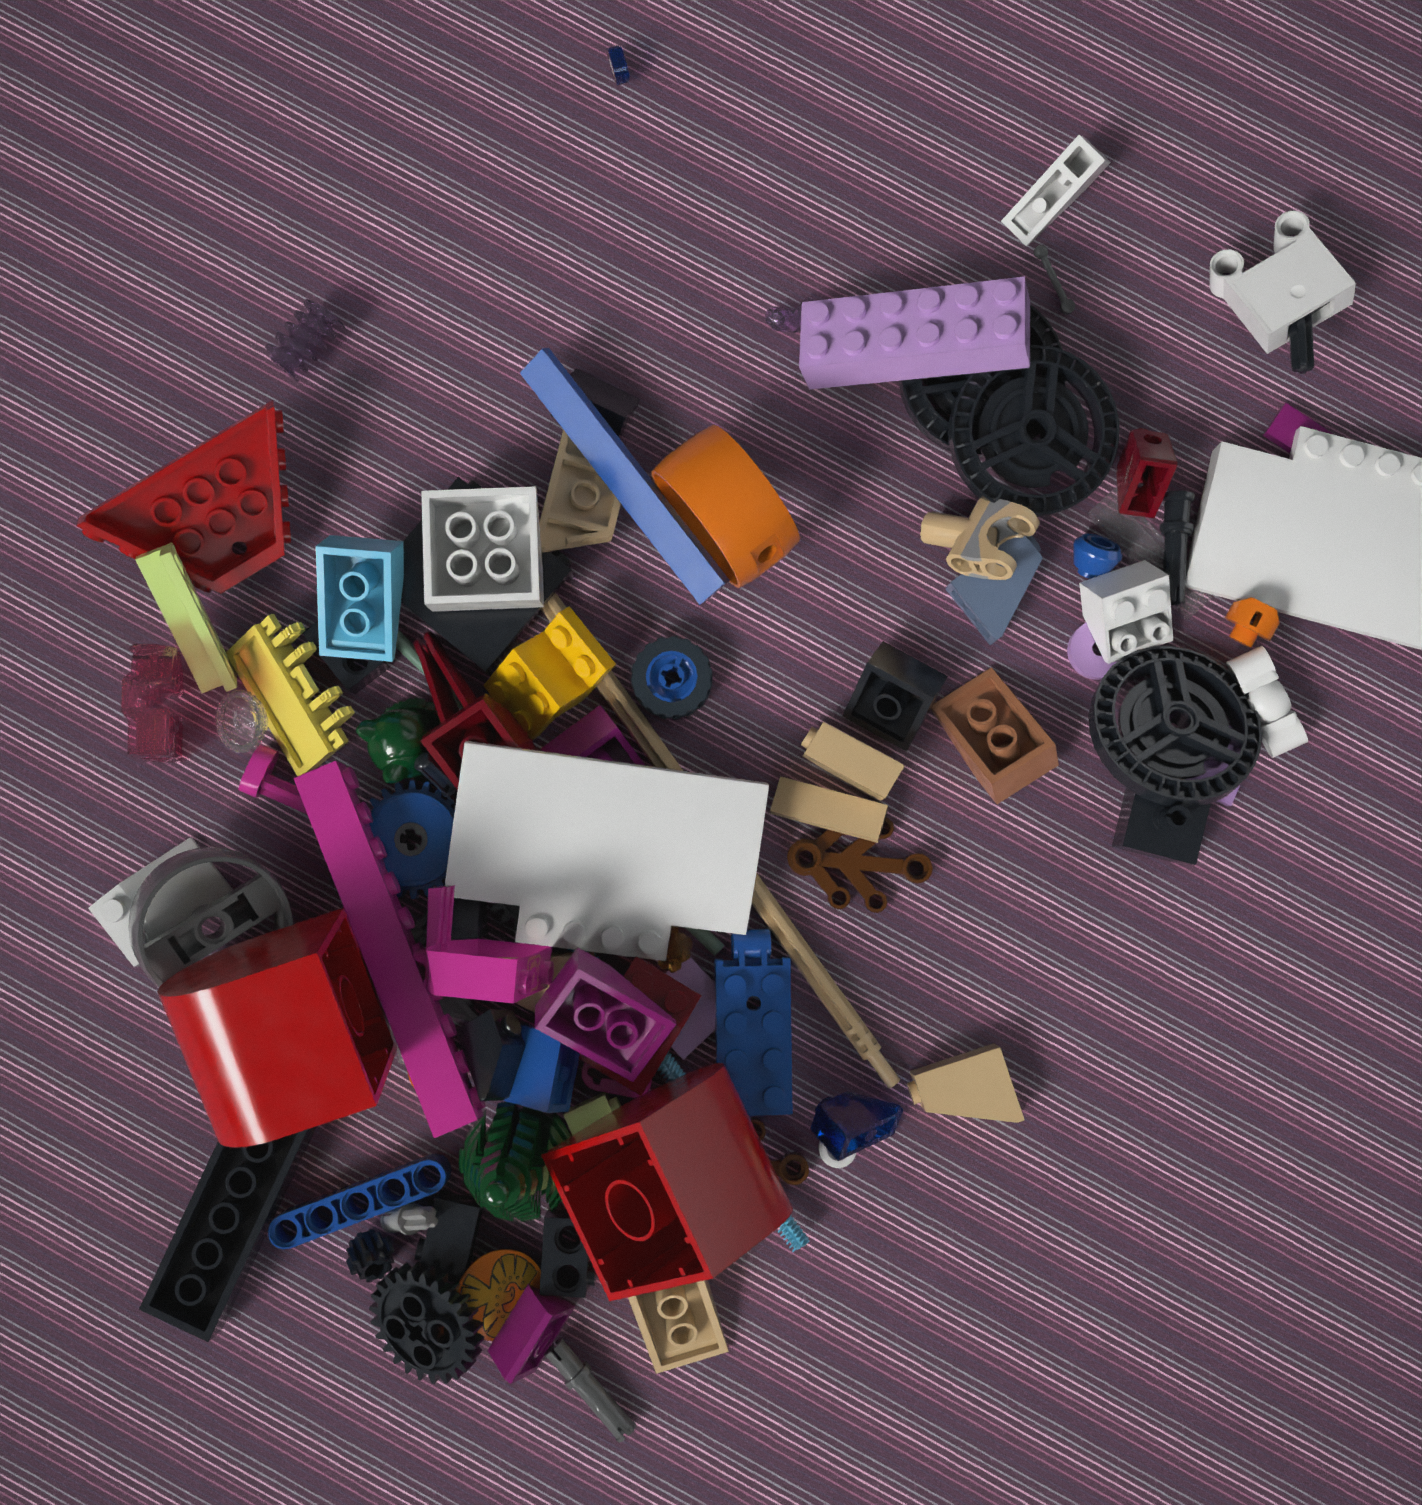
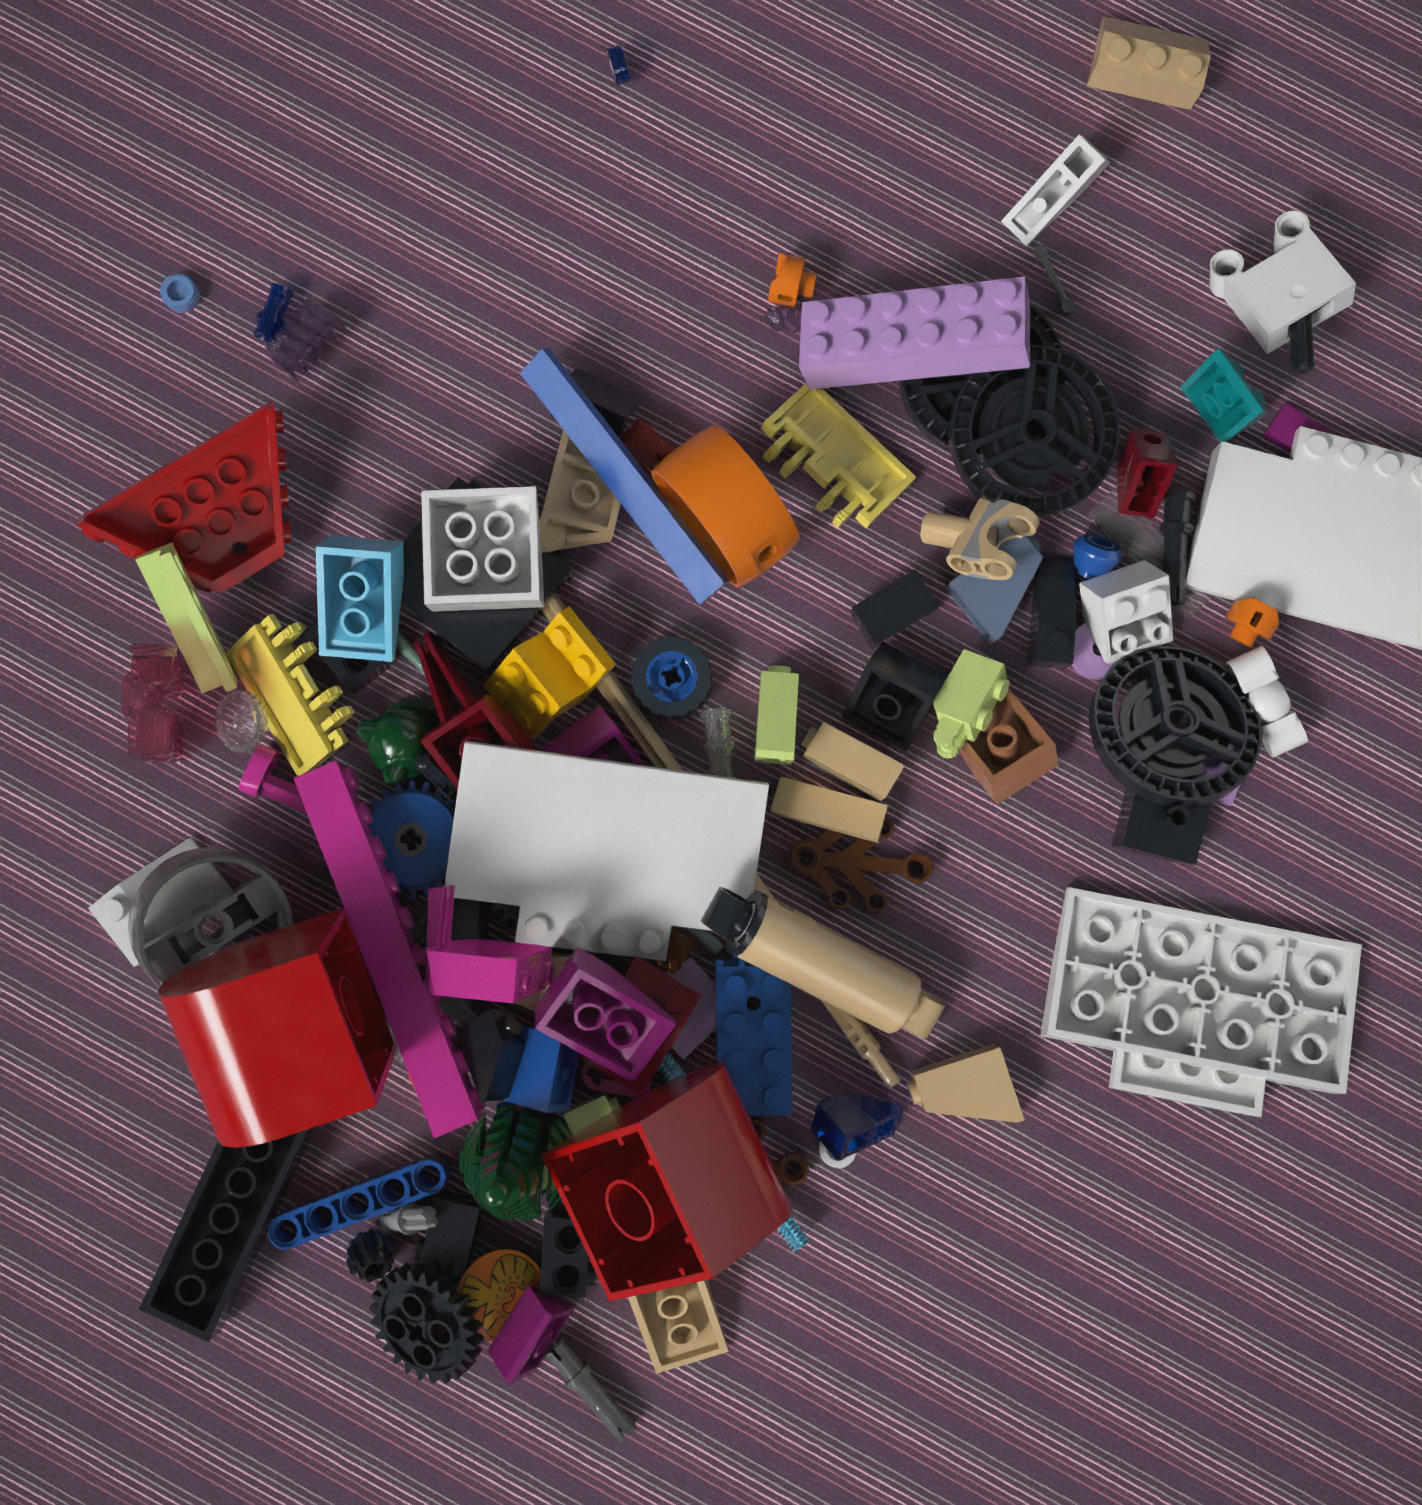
(180, 293): none -> medium blue tile
(271, 318): none -> clear blue pin
(646, 445): none -> clear red piece
(718, 740): none -> clear pin
(776, 716): none -> yellowish green slope
(791, 281): none -> orange piece
(822, 962): none -> tan piece
(839, 452): none -> light yellow hinge
(893, 608): none -> black panel
(967, 701): none -> yellowish green hinge
(1053, 615): none -> black slope
(1149, 63): none -> tan slope
(1201, 1001): none -> white slope
(1224, 396): none -> teal slope

